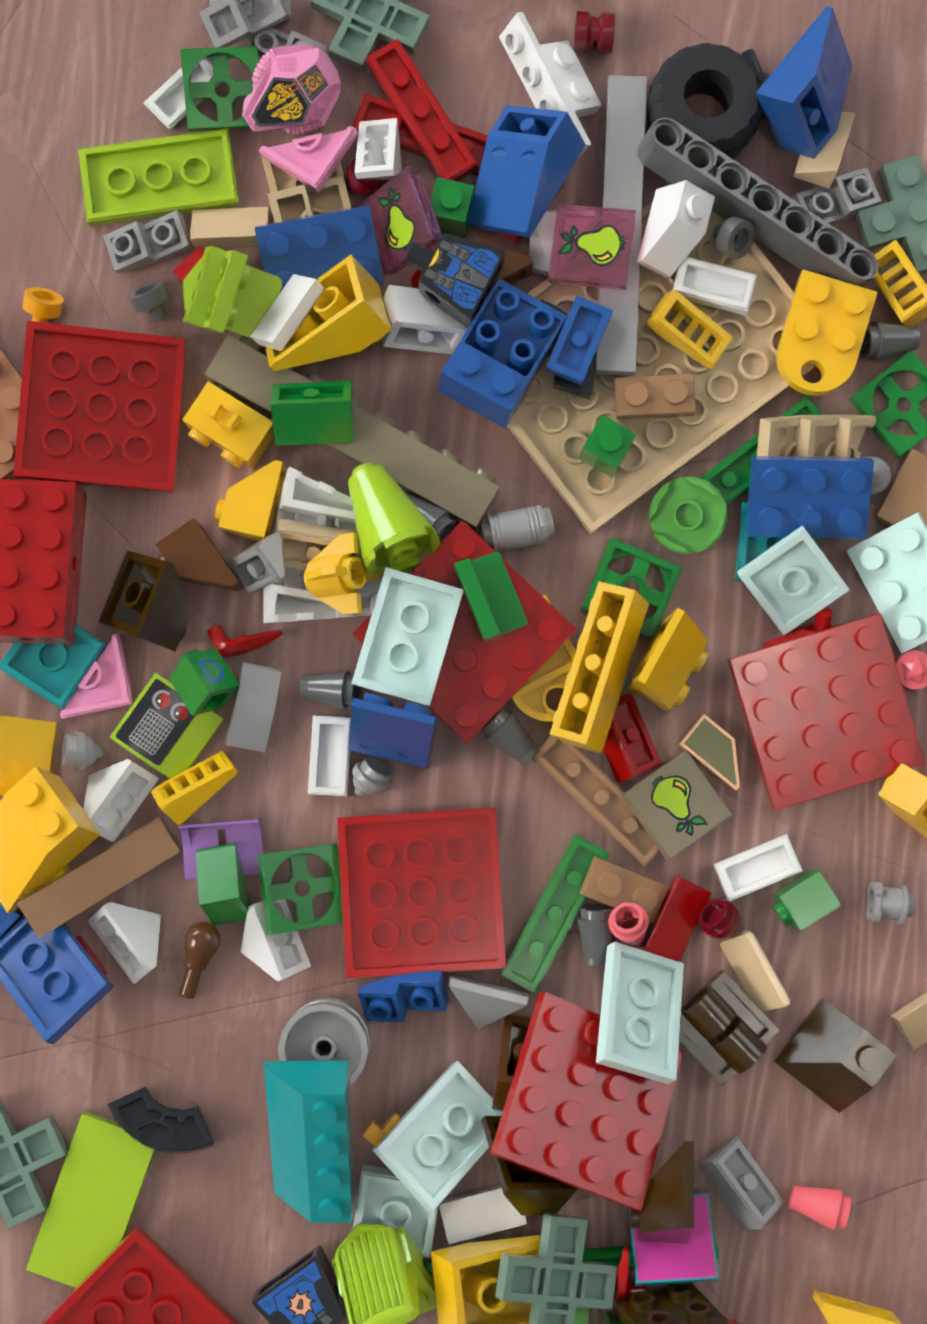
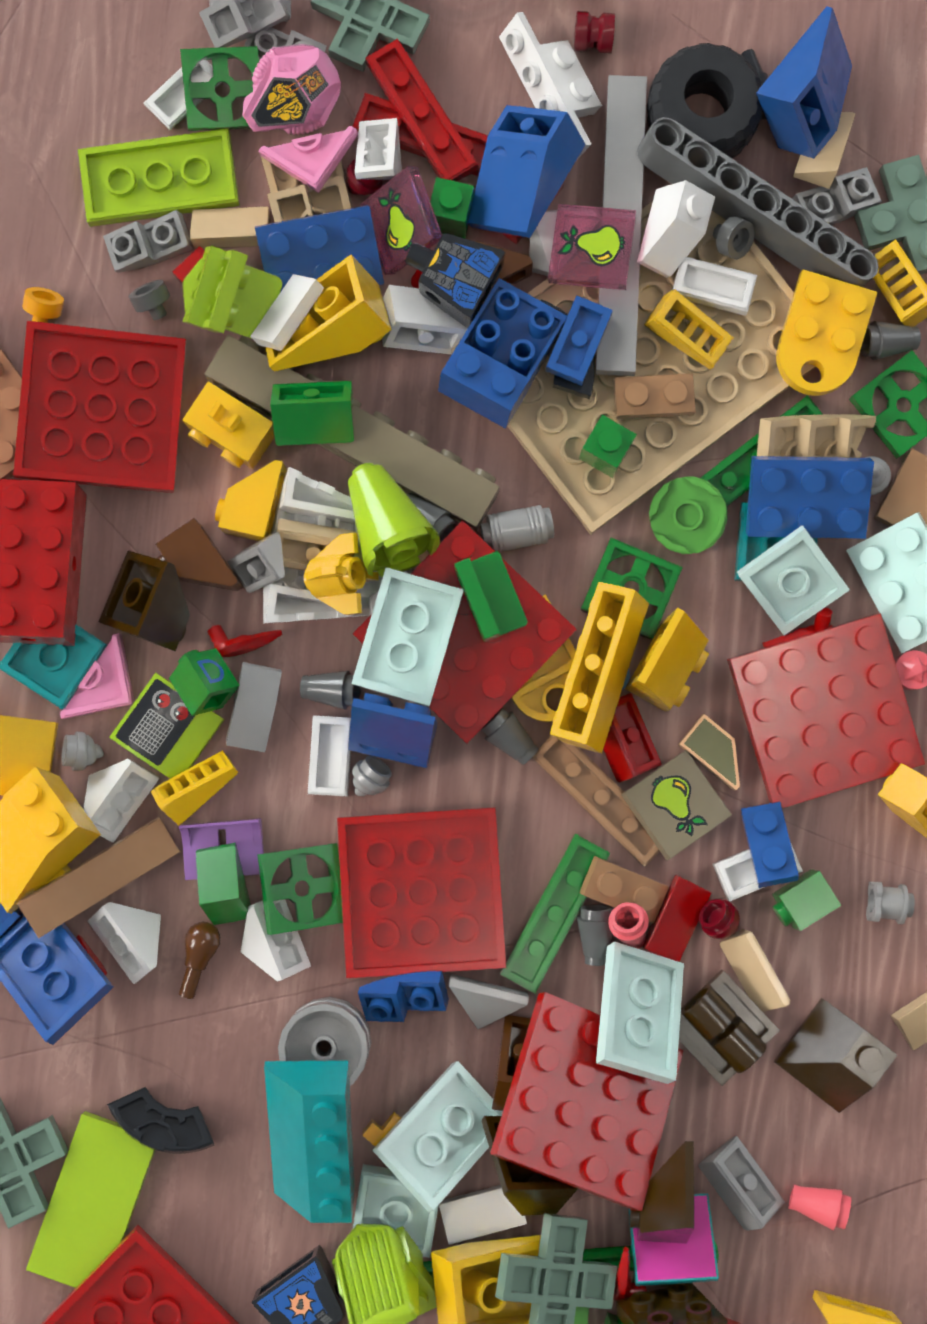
(769, 844): none -> blue plate

